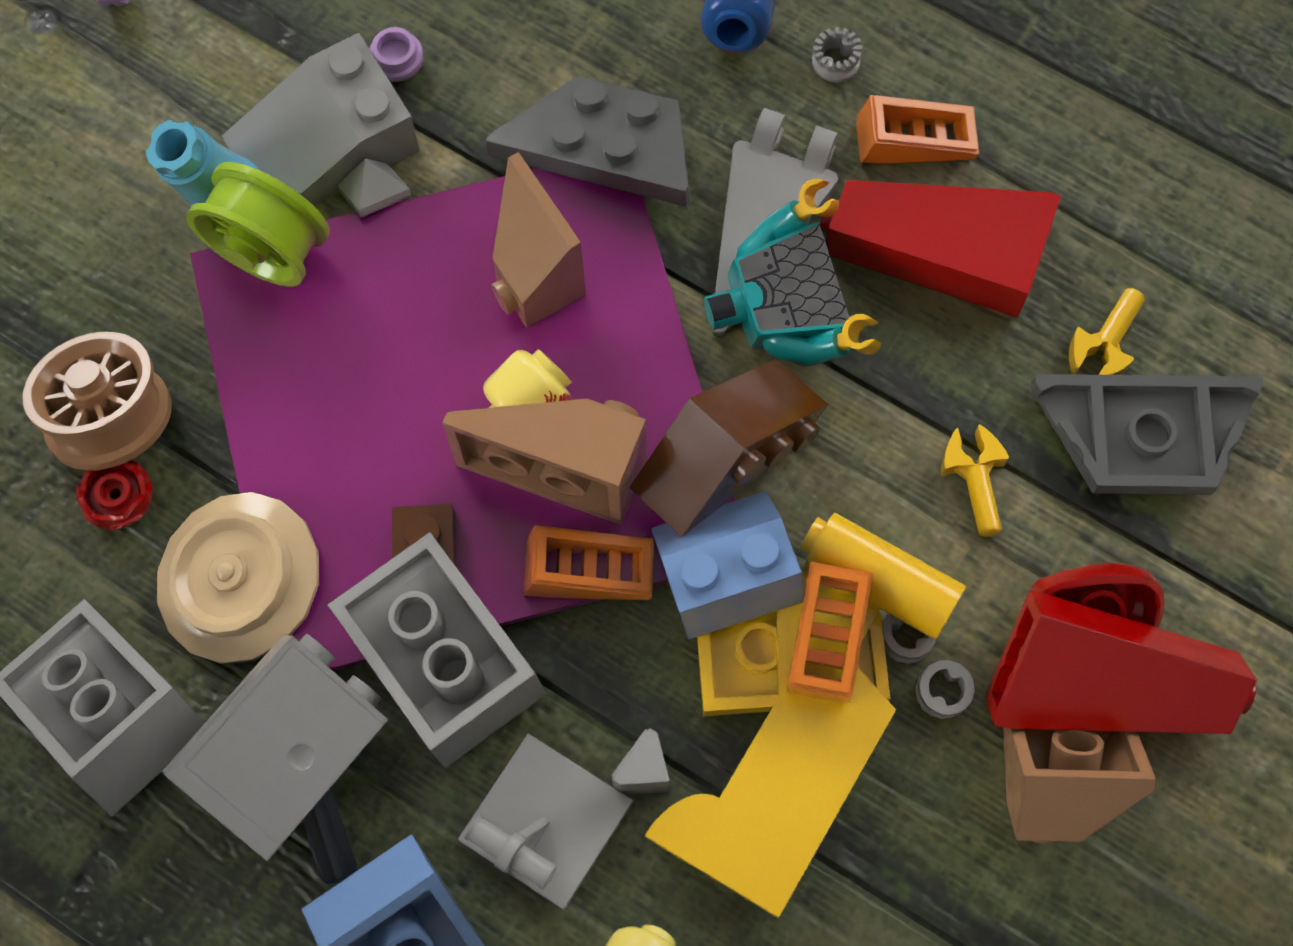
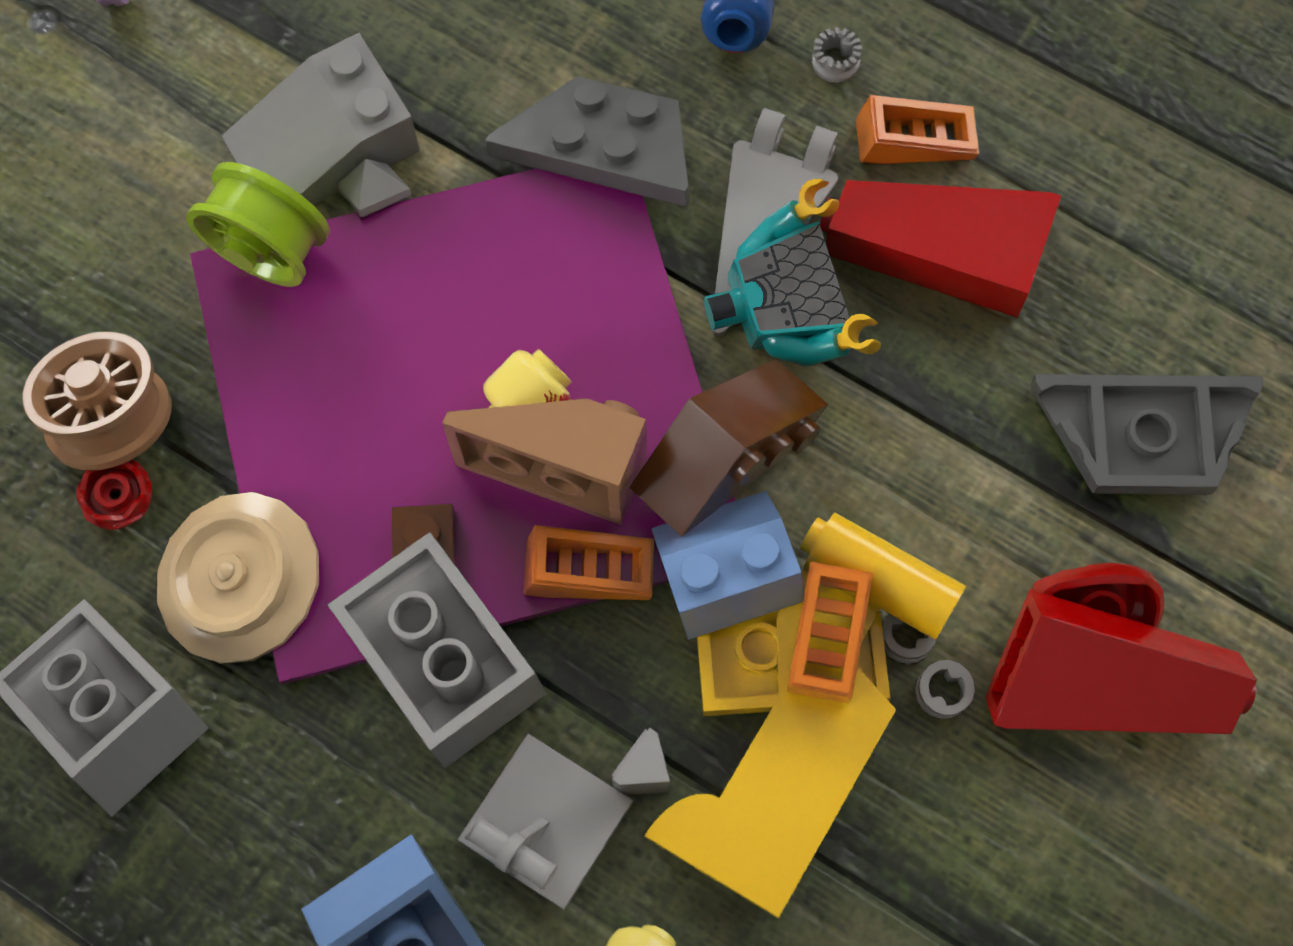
(187, 158): medium azure plant -> none
(279, 750): light grey piece -> none
(397, 53): lavender plate -> none
(534, 250): medium nougat slope -> none
(978, 476): yellow bar -> none
(1072, 781): medium nougat slope -> none
(1109, 337): yellow bar -> none

